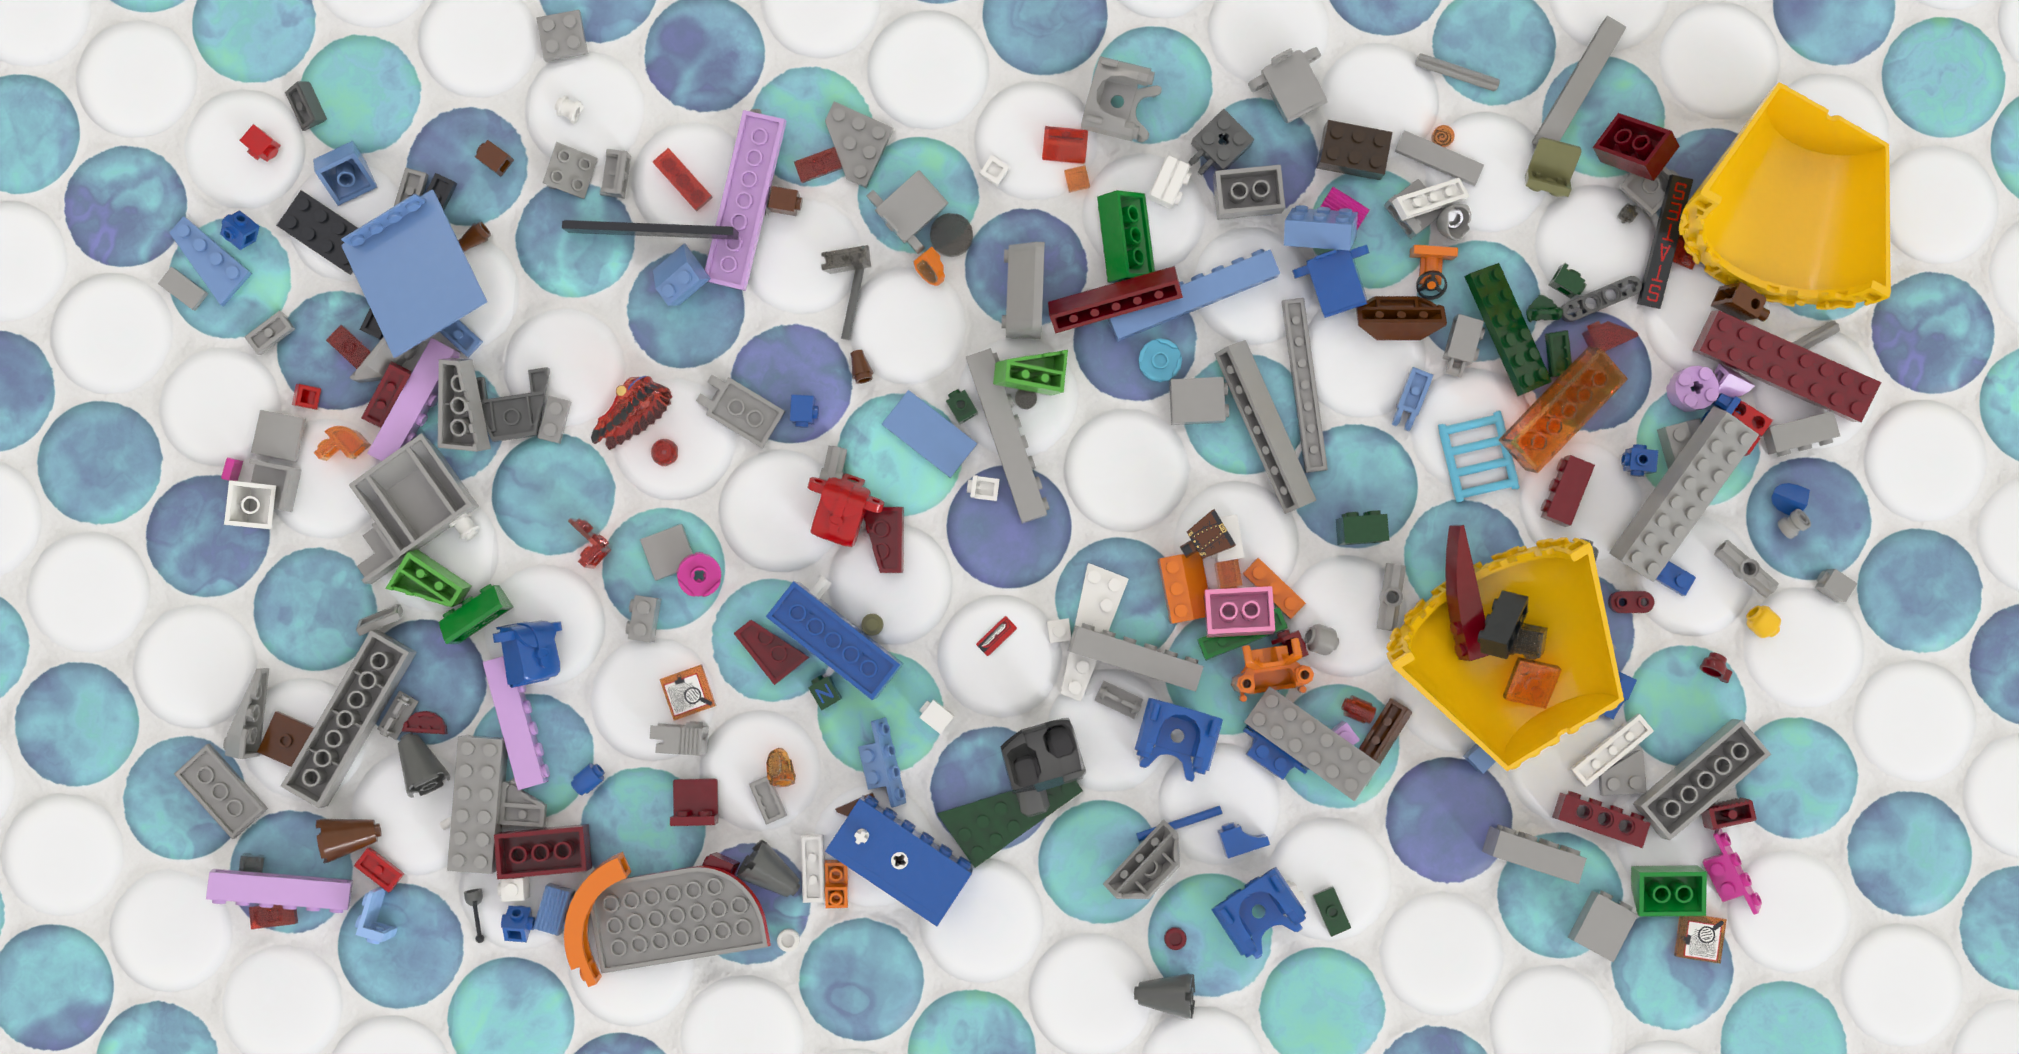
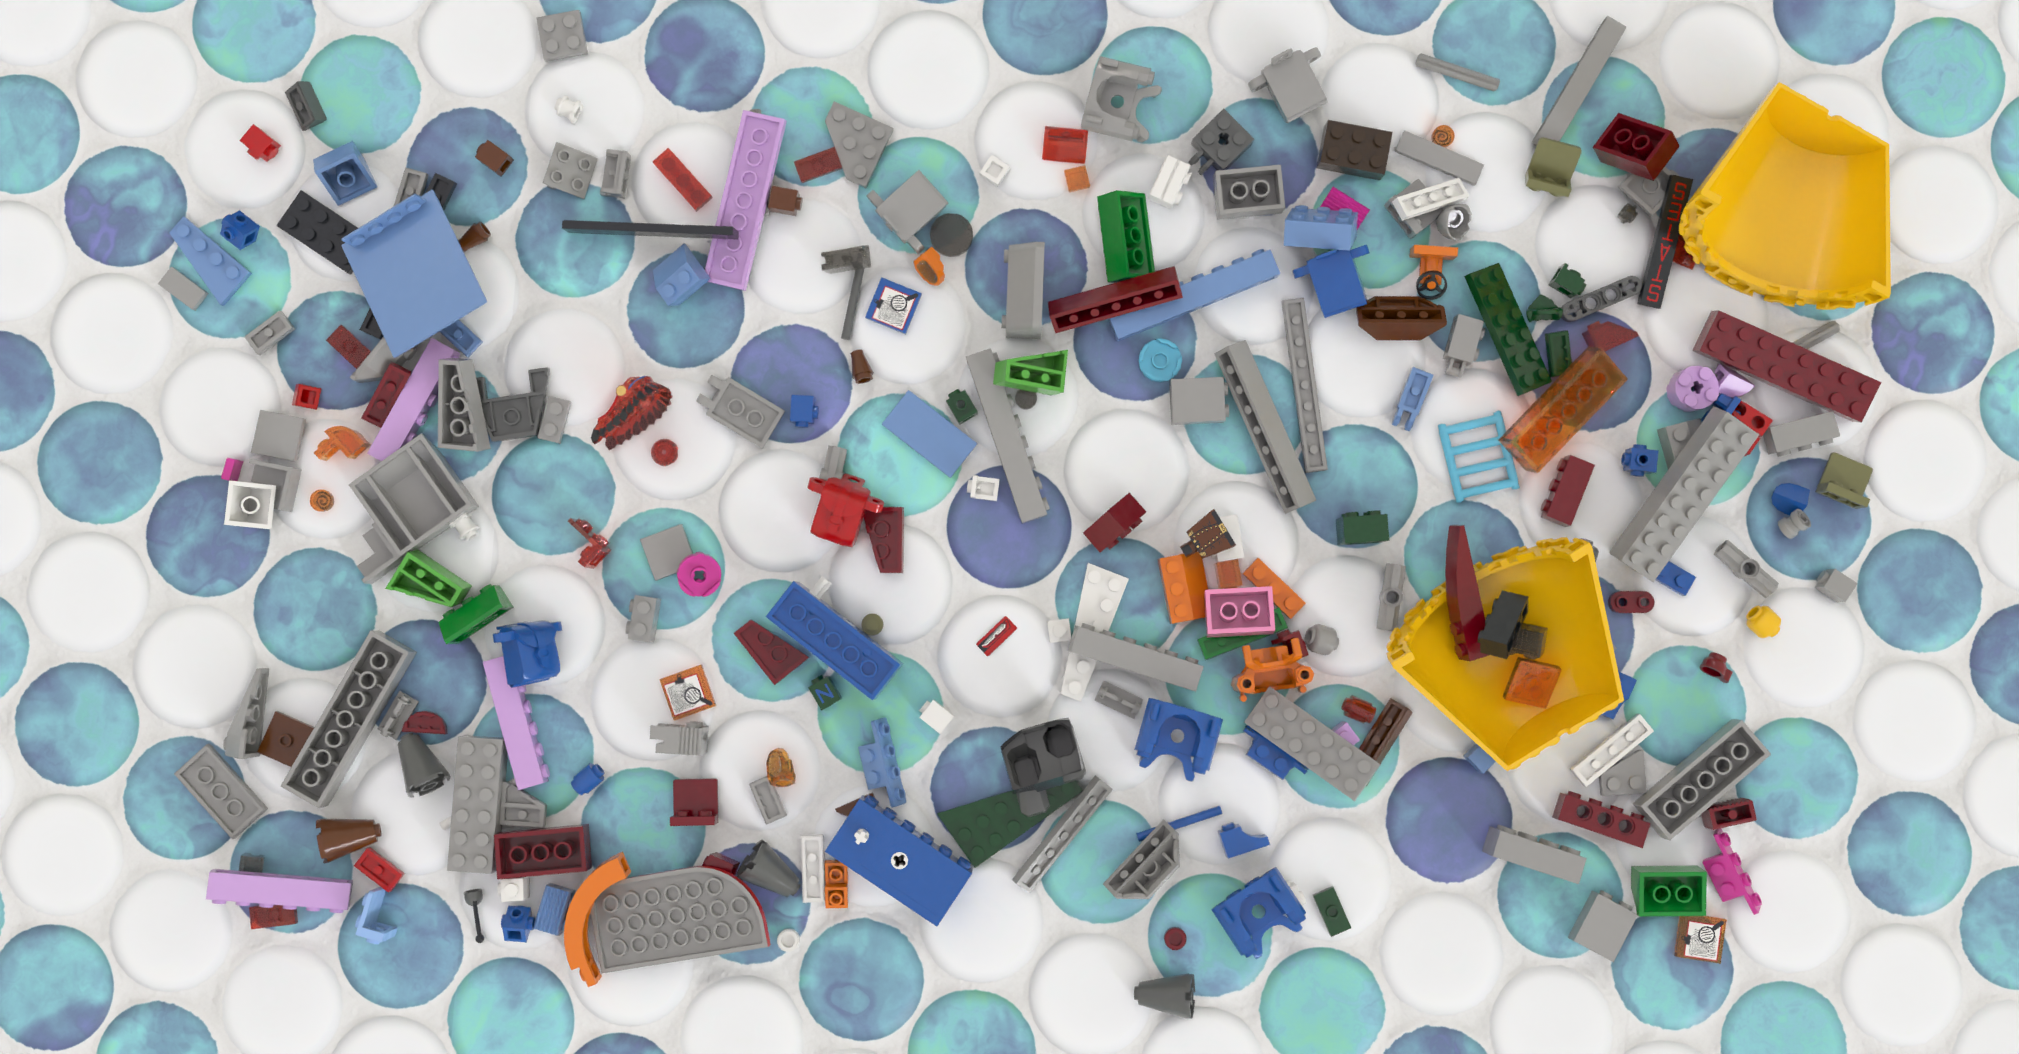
(321, 500): none -> clear orange tile
(379, 619): light grey tile -> none
(893, 305): none -> tile
(1062, 834): none -> light grey plate
(1115, 523): none -> dark red brick
(1740, 302): reddish brown torso -> none
(1845, 481): none -> olive bracket

